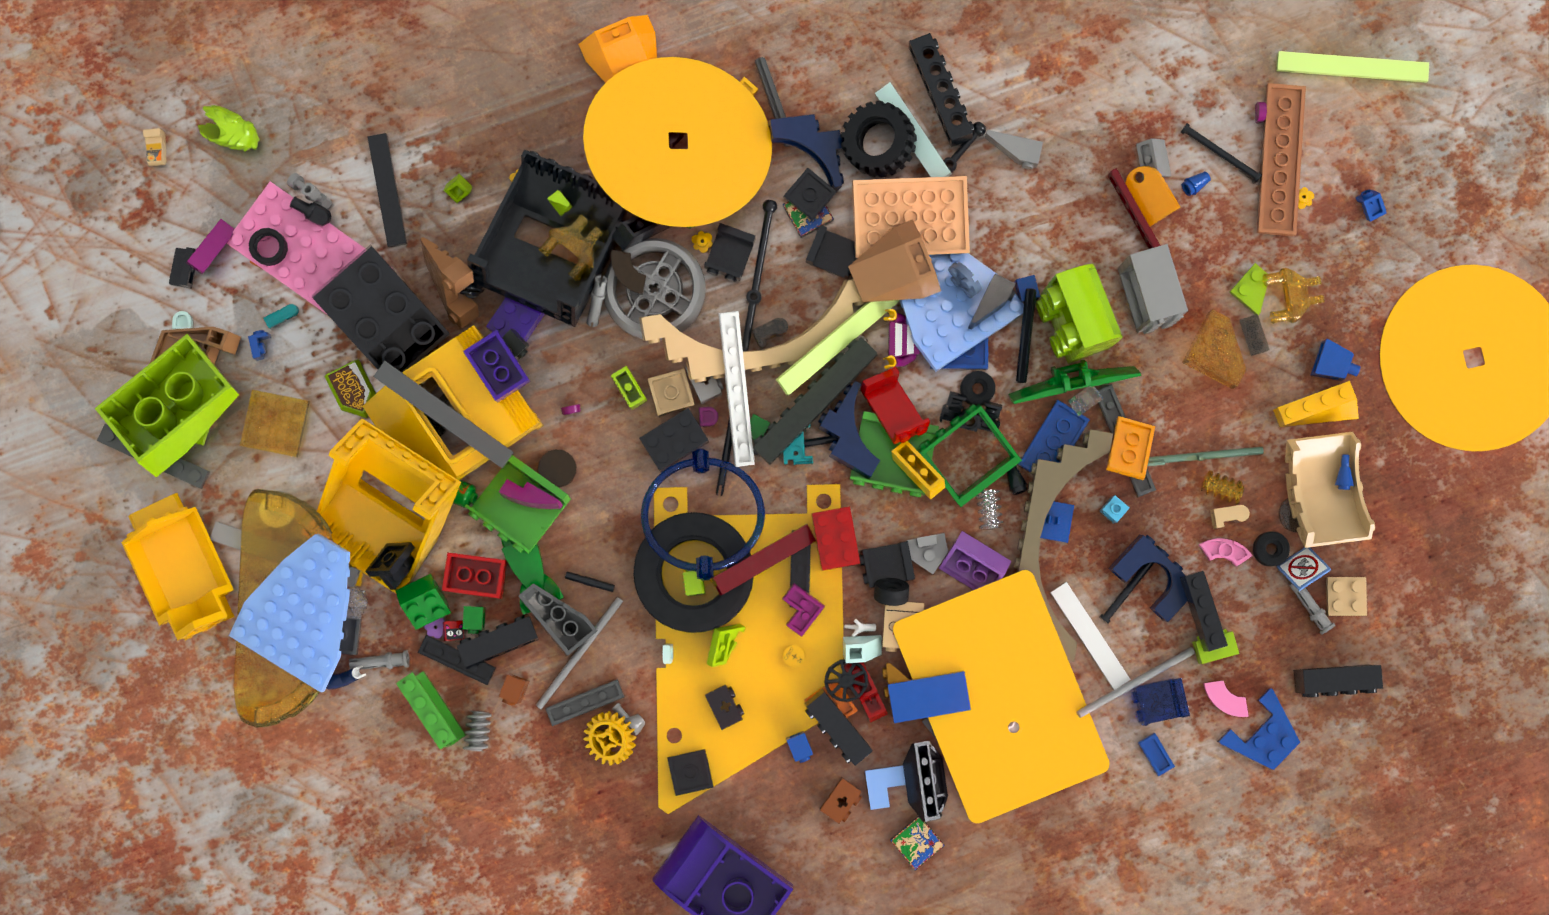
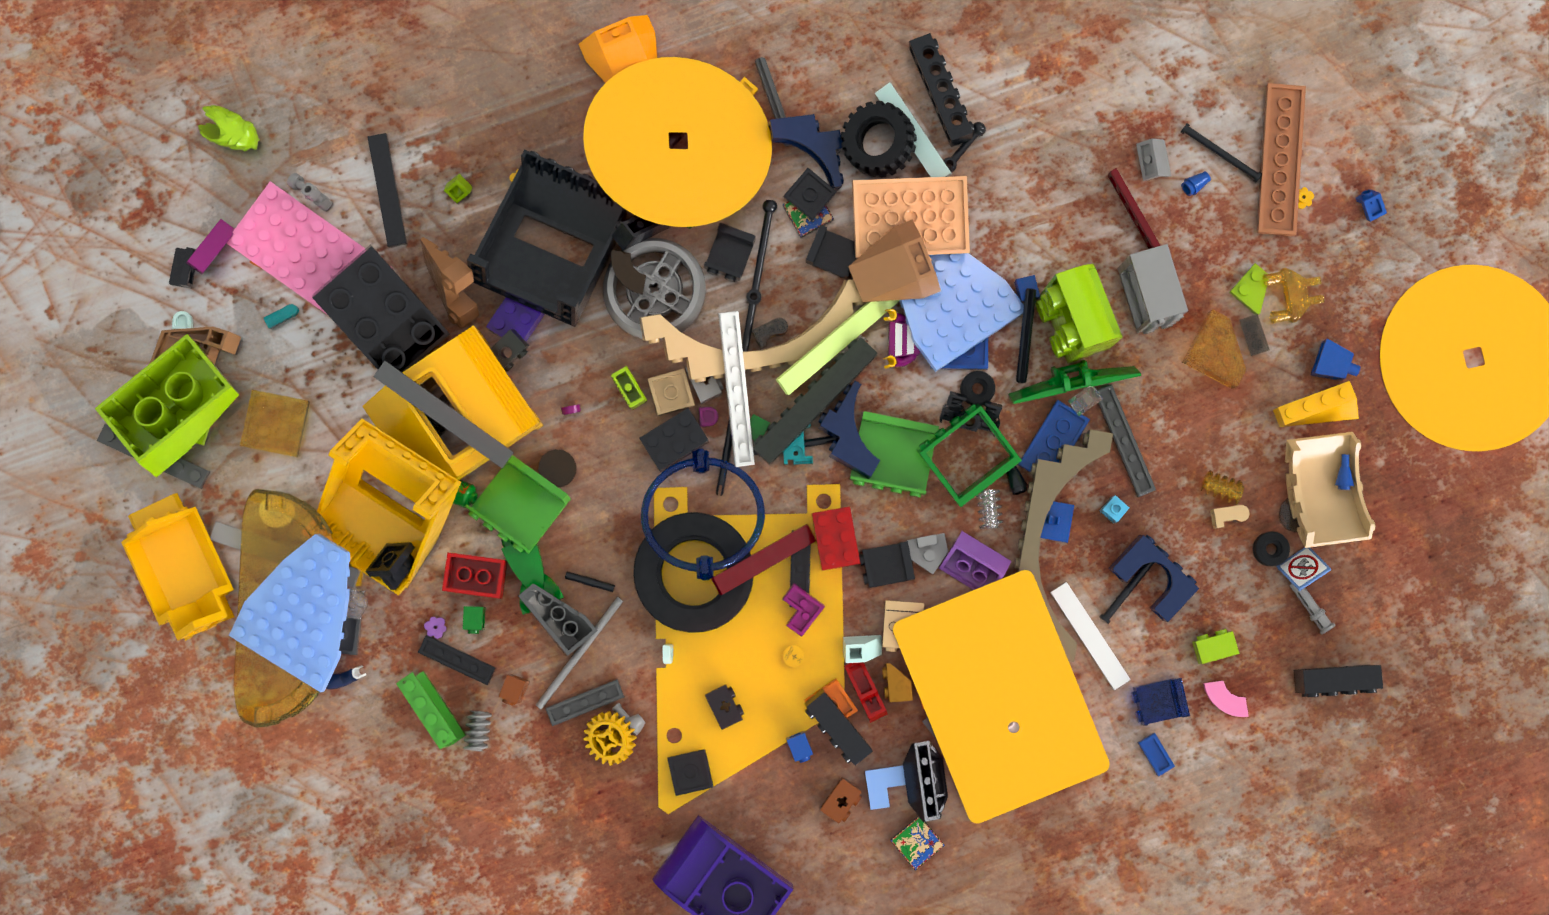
(156, 146): tan leg -> none
(256, 237): black tyre -> none
(256, 346): blue bracket -> none
(312, 211): black arm -> none
(351, 387): tile -> none
(388, 660): light grey pin -> none
(423, 601): green brick -> none
(453, 630): tile -> none
(472, 290): black arm -> none
(496, 366): dark purple brick -> none
(497, 642): black brick -> none
(529, 496): magenta slope -> none
(559, 202): lime slope -> none
(574, 242): clear yellow connector -> none
(597, 294): light grey pin -> none
(693, 585): lime brick -> none
(702, 247): yellow plant -> none
(723, 644): lime wing -> none
(845, 680): black wheel -> none
(860, 627): white bar -> none
(891, 591): black tyre -> none
(893, 406): red panel -> none
(918, 469): yellow brick -> none
(929, 697): blue tile -> none
(963, 277): sand blue plate -> none
(995, 298): slope -> none
(1019, 149): light grey slope -> none
(1130, 448): light orange tile -> none
(1135, 682): light grey piece -> none
(1151, 194): light orange tile -> none
(1200, 456): sand green bar -> none
(1203, 611): black brick -> none
(1225, 549): bright pink tile -> none
(1260, 112): magenta tile -> none
(1271, 741): blue wing -> none
(1346, 596): tan plate -> none
(1352, 66): yellowish green tile -> none

